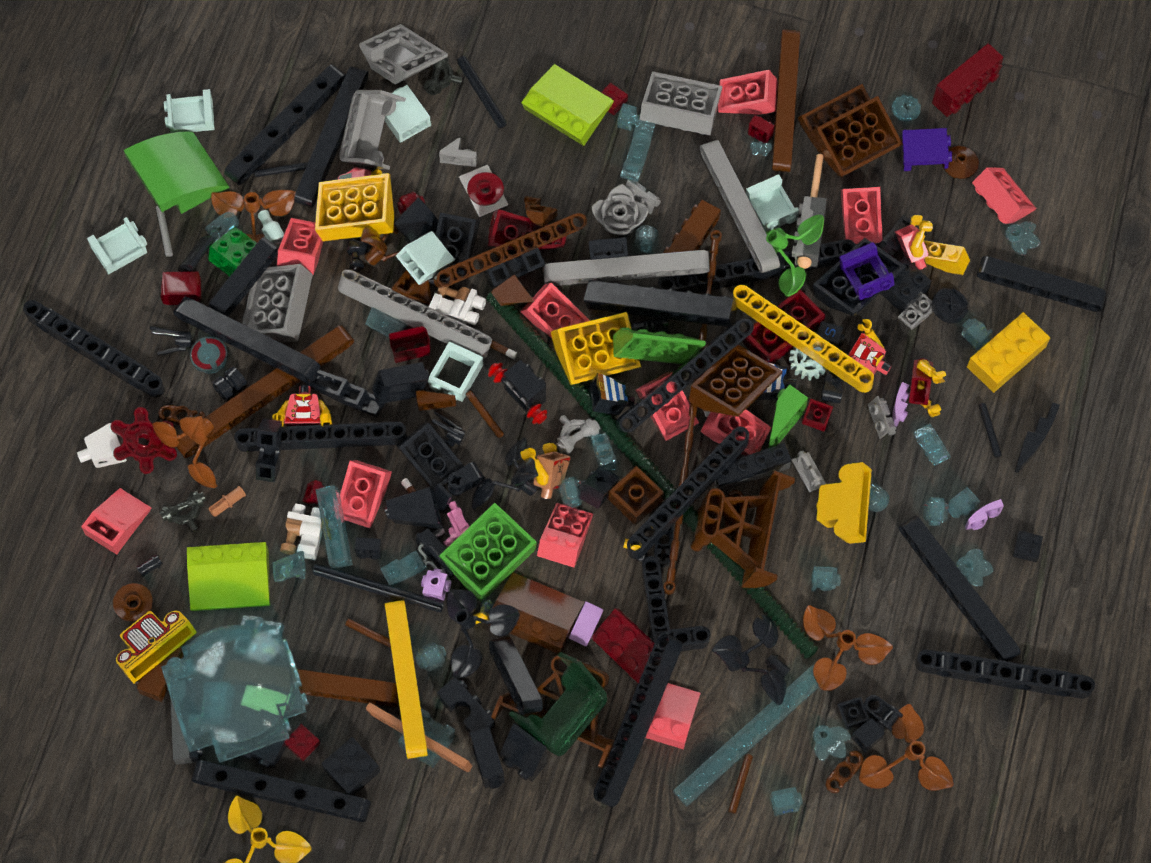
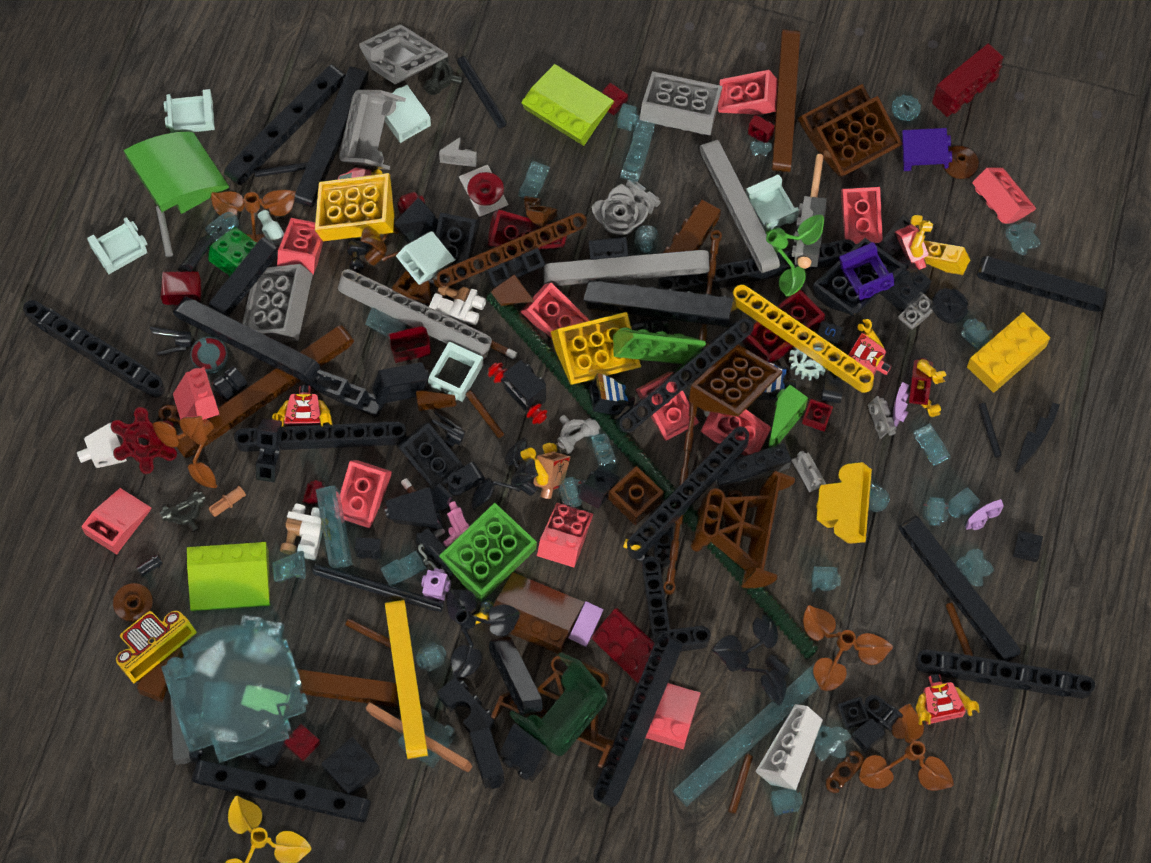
(195, 395): none -> coral slope
(534, 180): none -> clear light blue slope
(791, 748): none -> white wedge
(943, 702): none -> torso
(958, 629): none -> reddish brown bar

